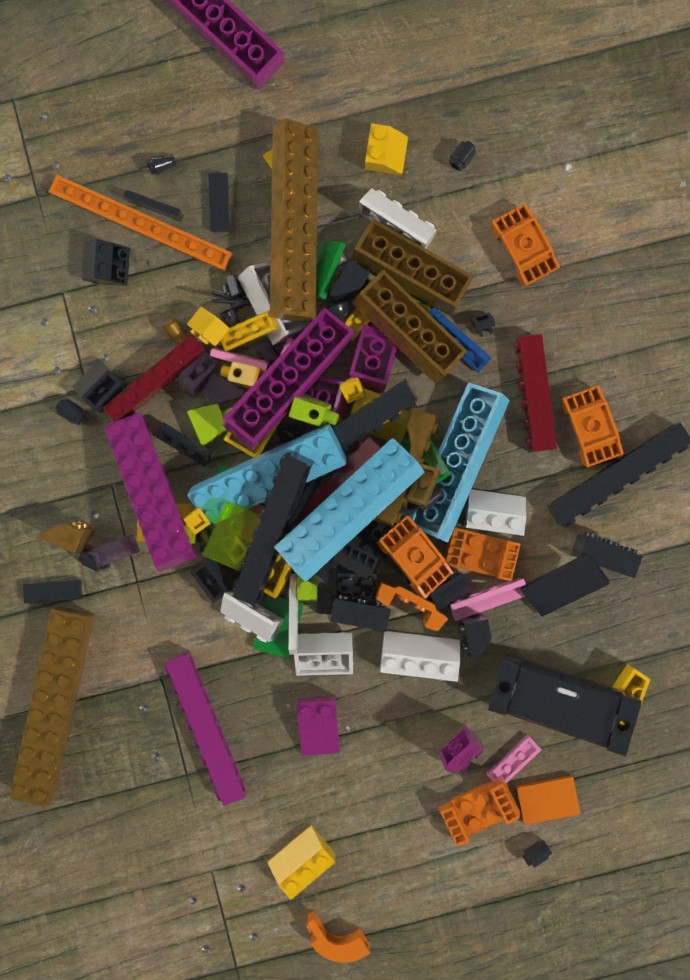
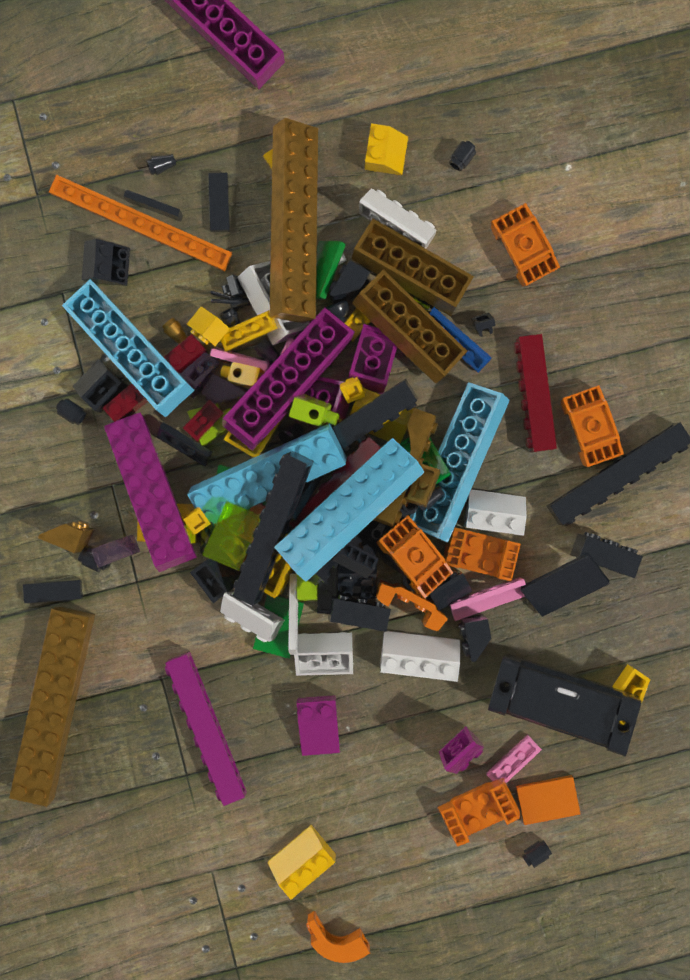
(128, 348): none -> medium azure brick
(203, 420): none -> dark red plate

